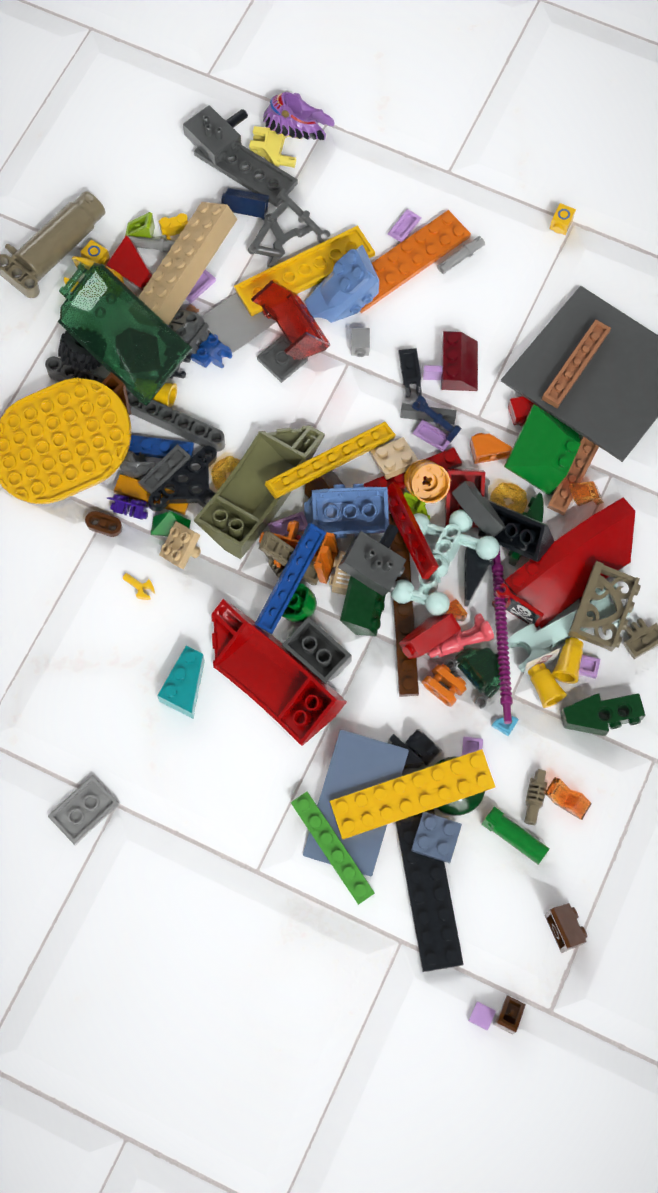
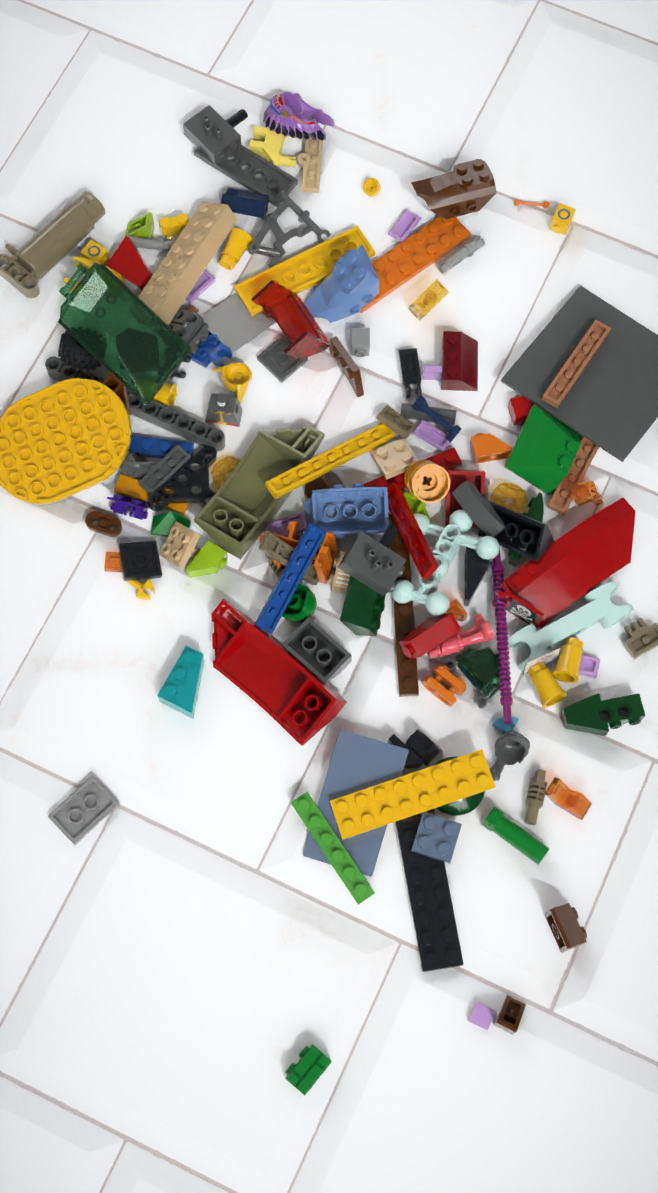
(112, 562): none -> clear orange tile
(140, 560): none -> black plate
(207, 561): none -> lime slope
(224, 410): none -> dark grey torso
(234, 248): none -> yellow plant
(235, 378): none -> yellow piece
(308, 1069): none -> green brick
(311, 165): none -> tan hinge
(348, 365): none -> reddish brown wing
(371, 187): none -> yellow tile
(396, 422): none -> dark tan plate
(428, 300): none -> clear yellow brick
(459, 191): none -> reddish brown slope
(471, 745): lavender tile -> none
(509, 749): none -> dark grey piece
(545, 205): none -> orange hinge
(581, 619): dark tan fence -> none

